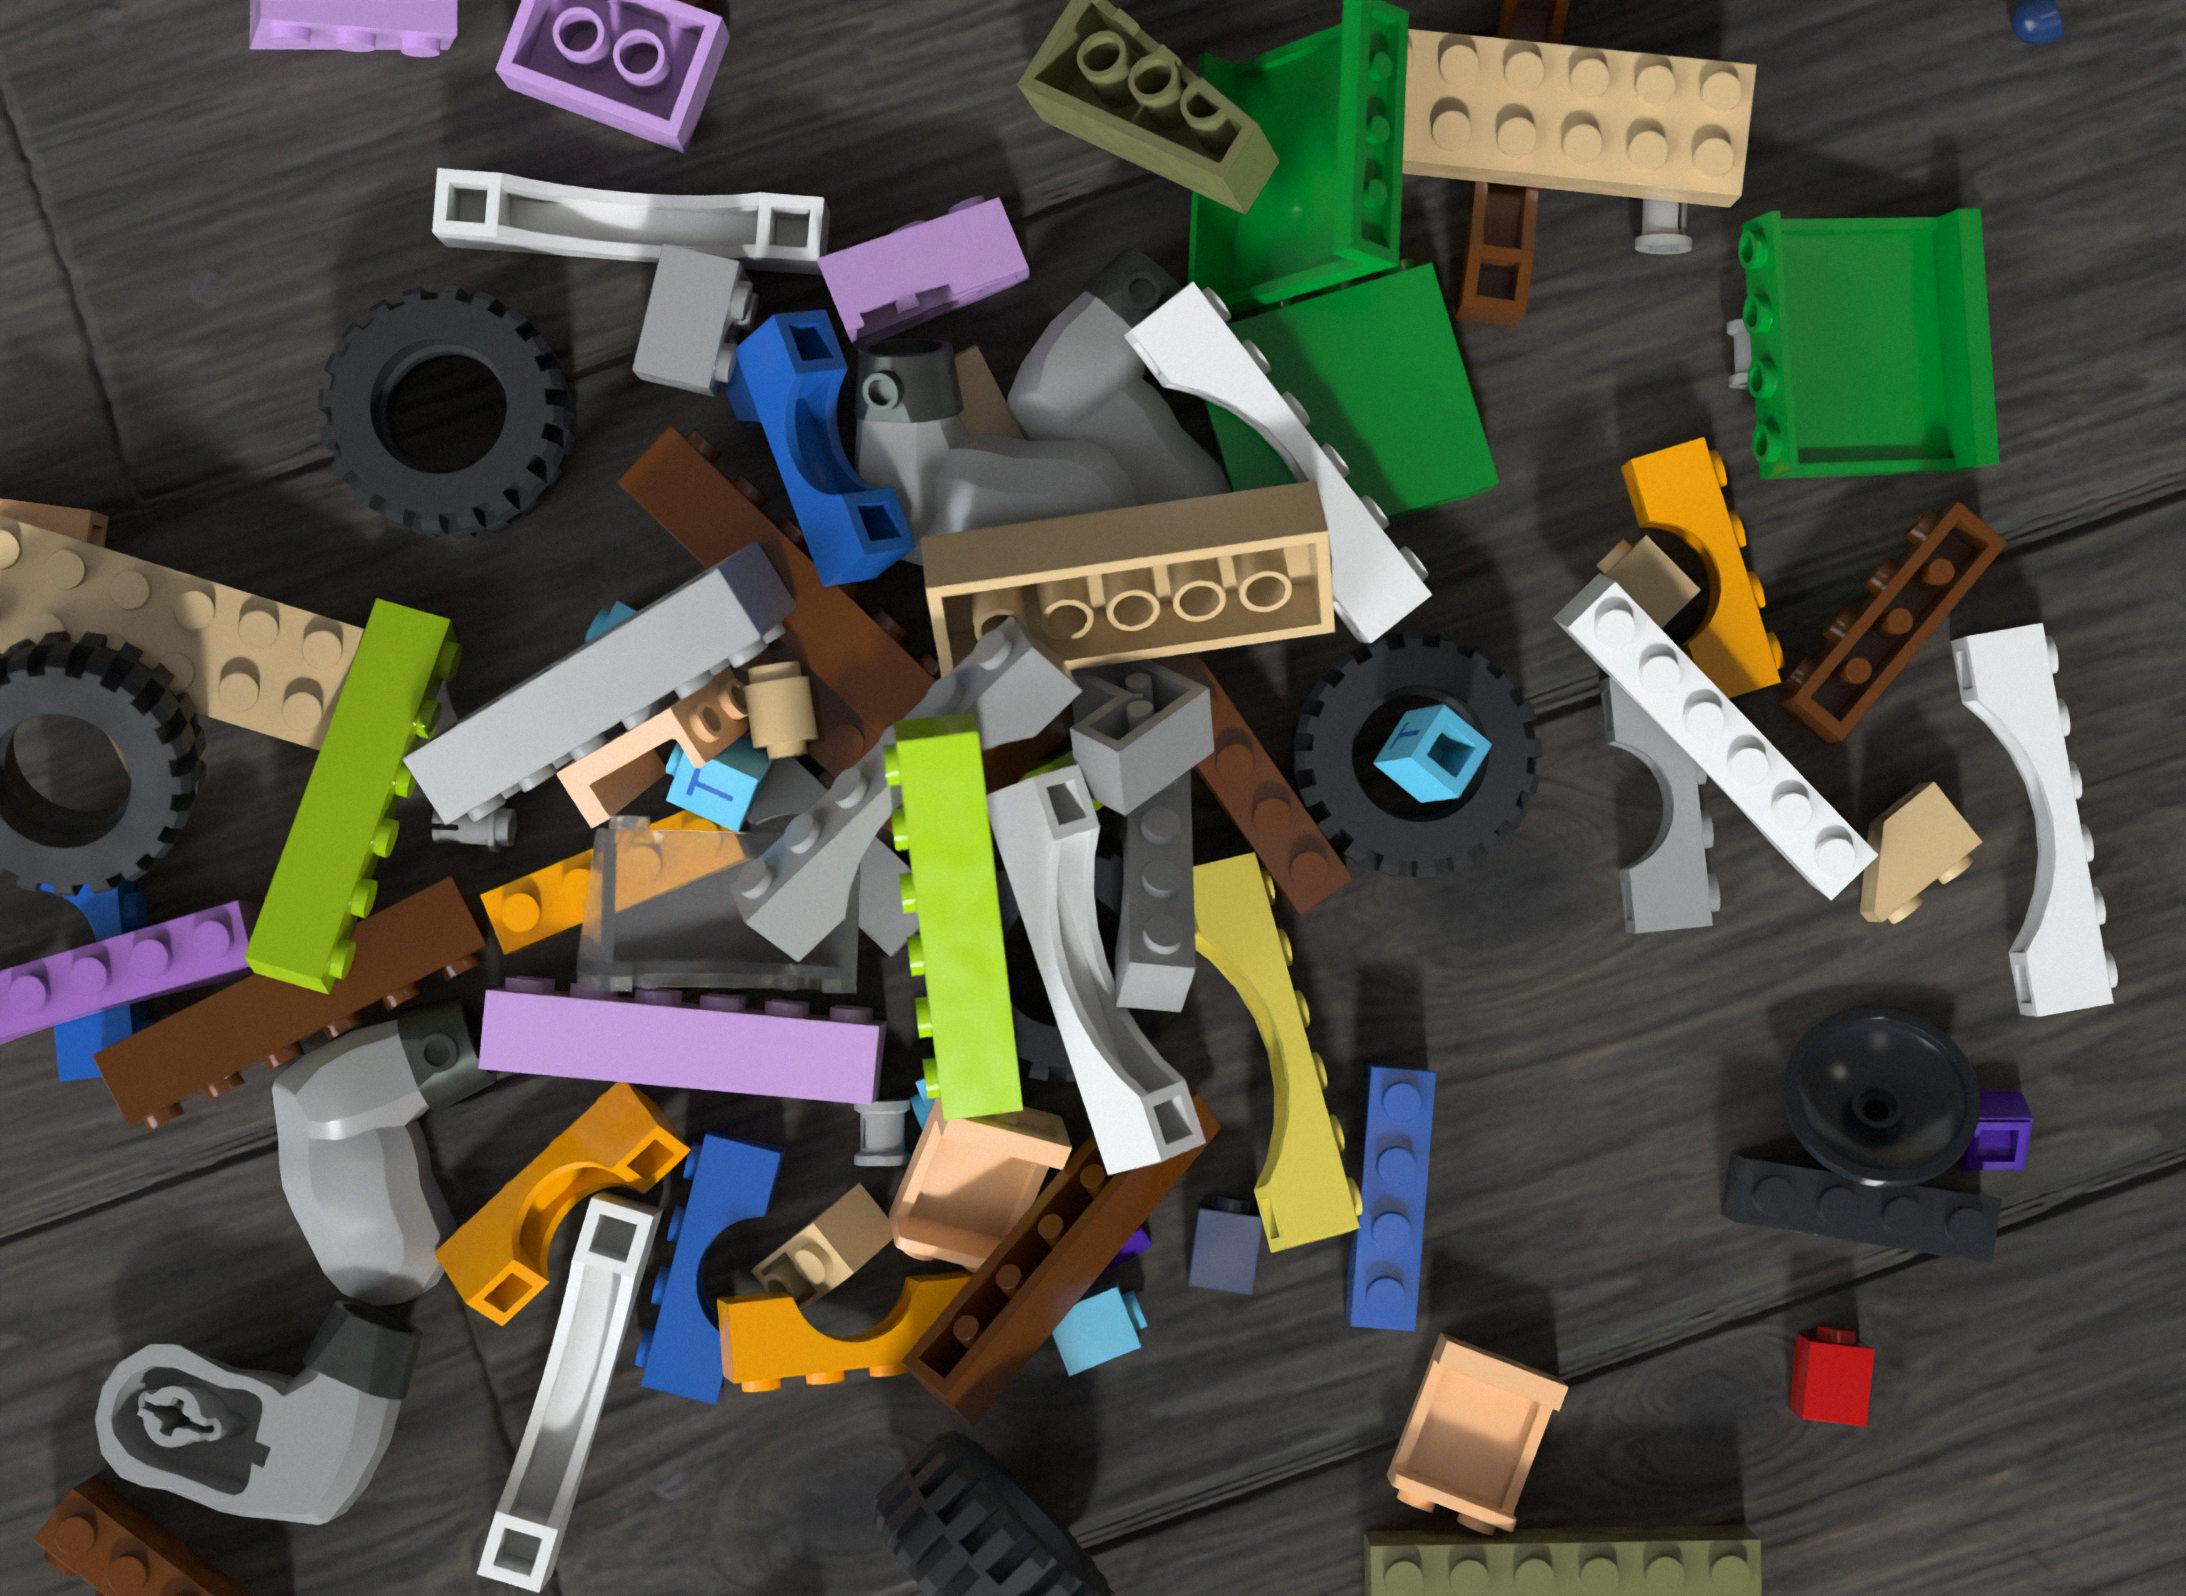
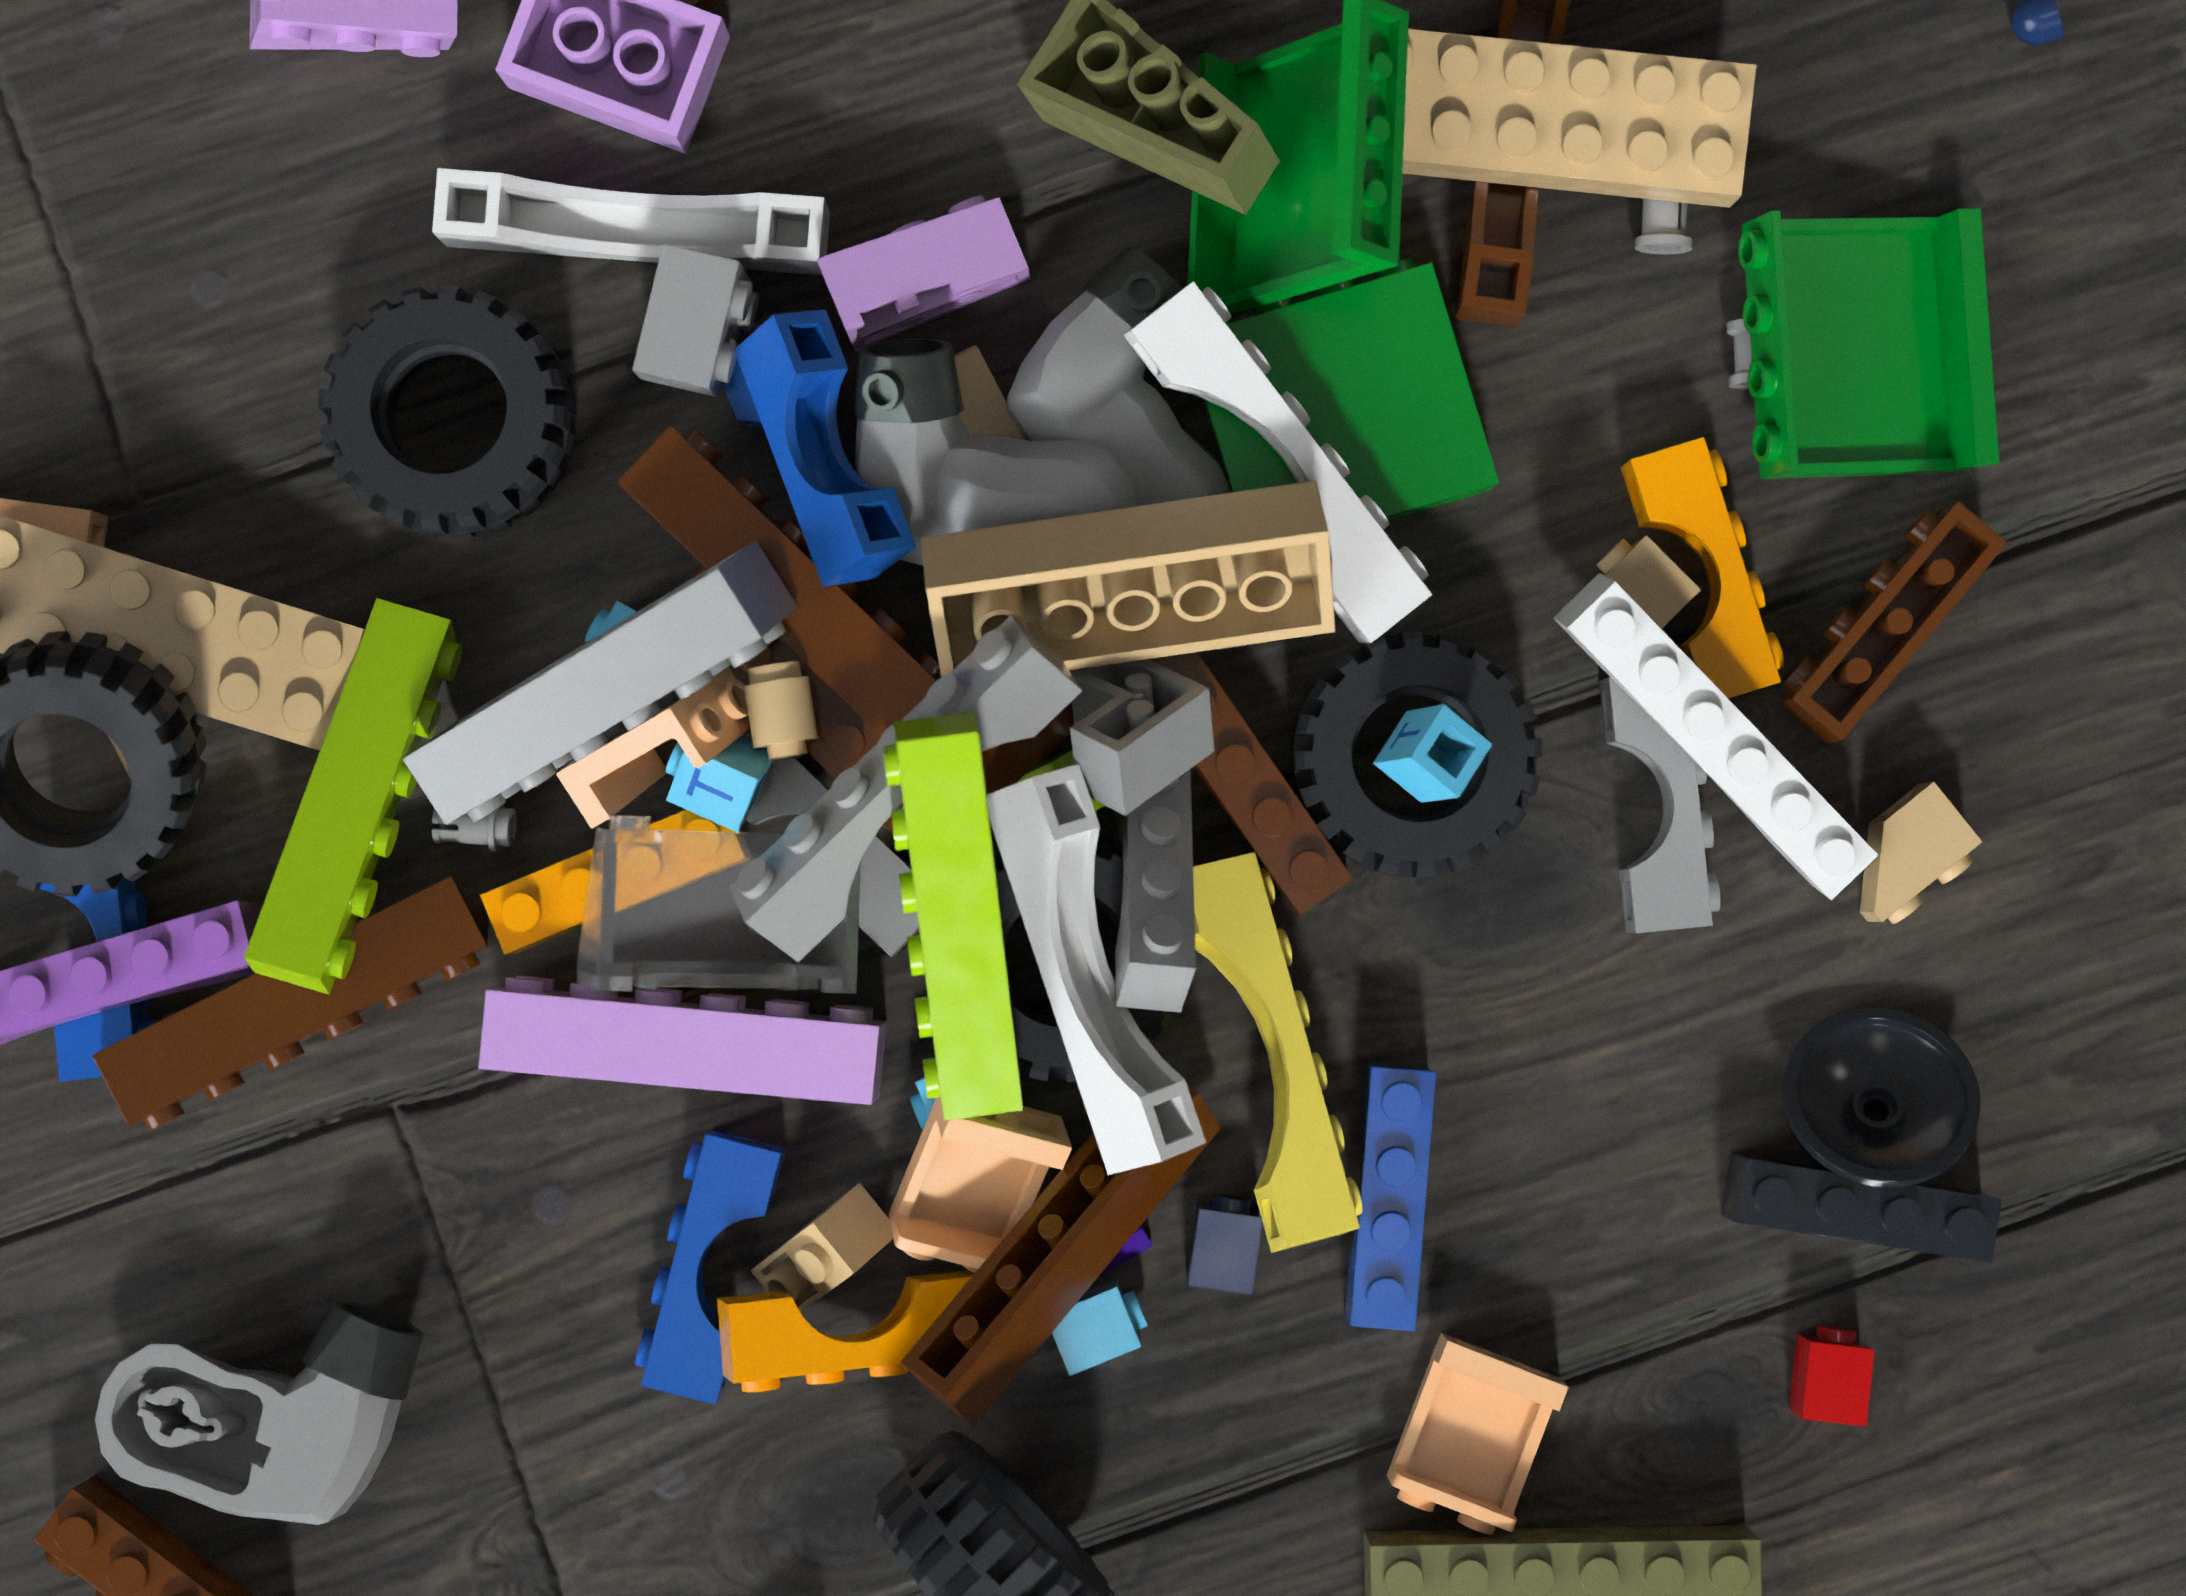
(358, 1155): light grey piece -> none
(503, 1250): light orange arch -> none
(572, 1391): white arch -> none
(883, 1133): light grey bush -> none
(2001, 1133): dark purple slope -> none
(2060, 948): white arch -> none

